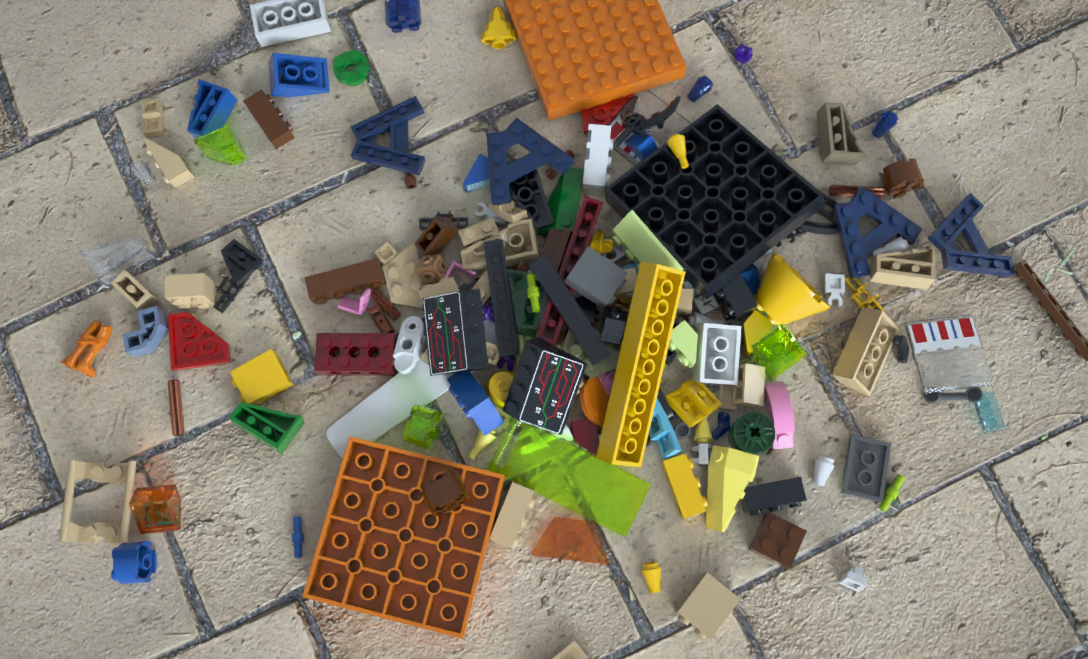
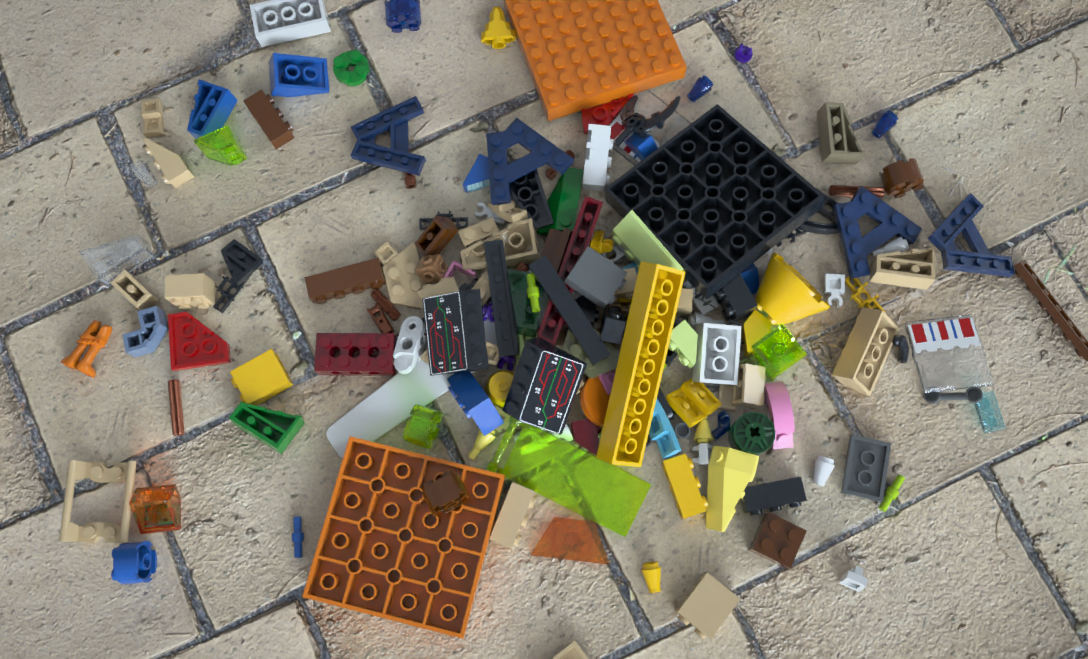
(355, 306): bright pink bracket -> none
(677, 145): yellow cone -> none

